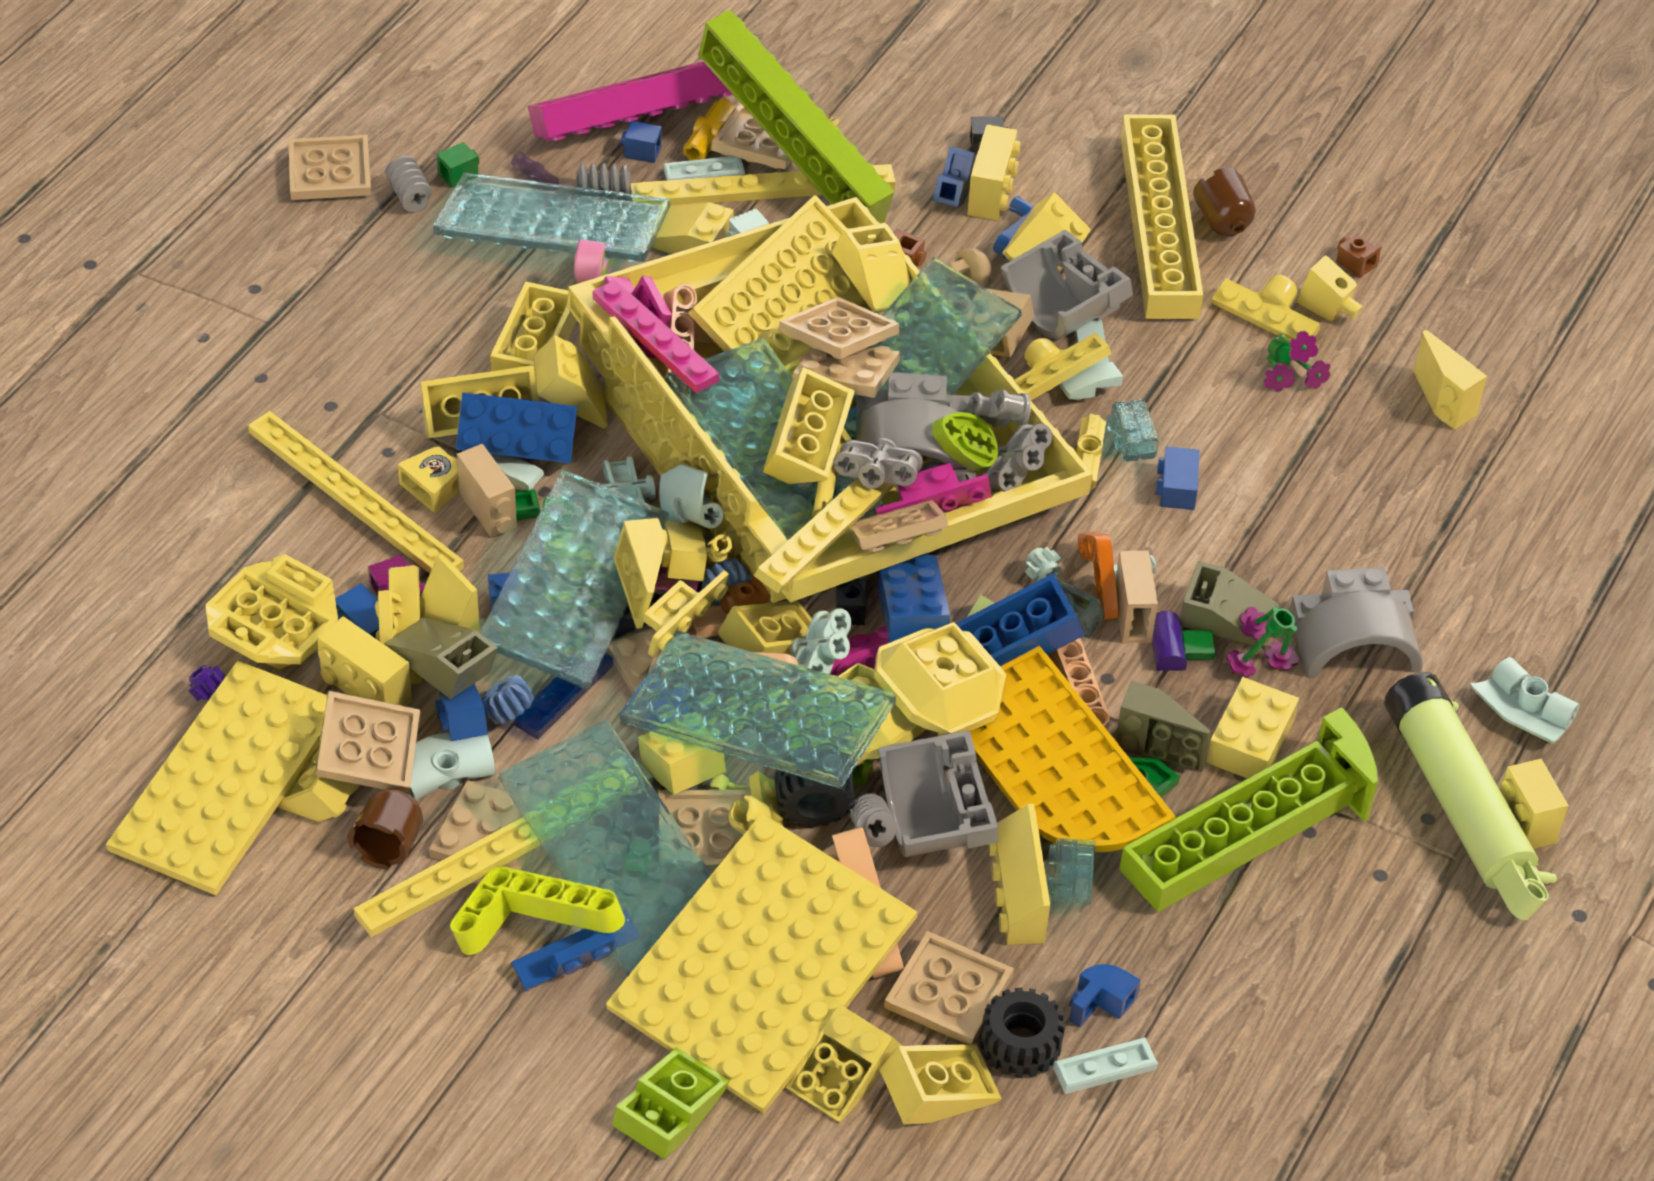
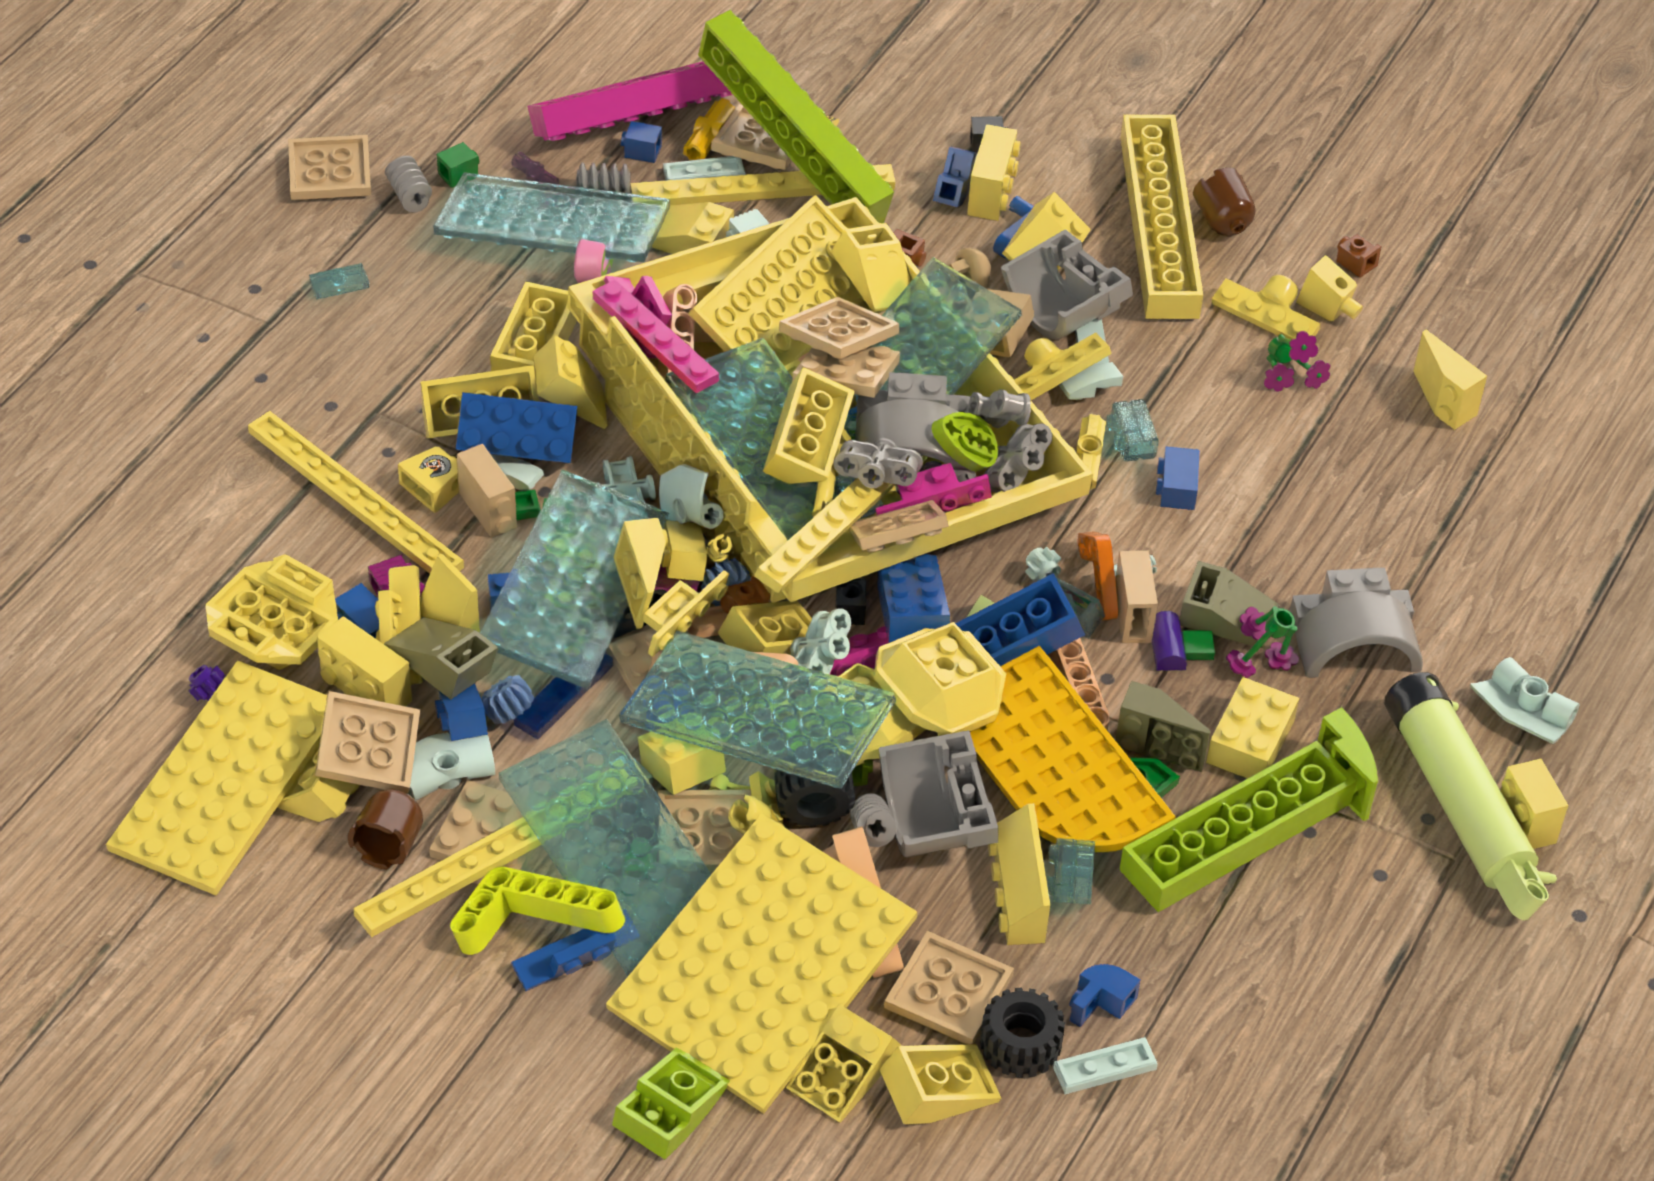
(339, 281): none -> clear light blue plate

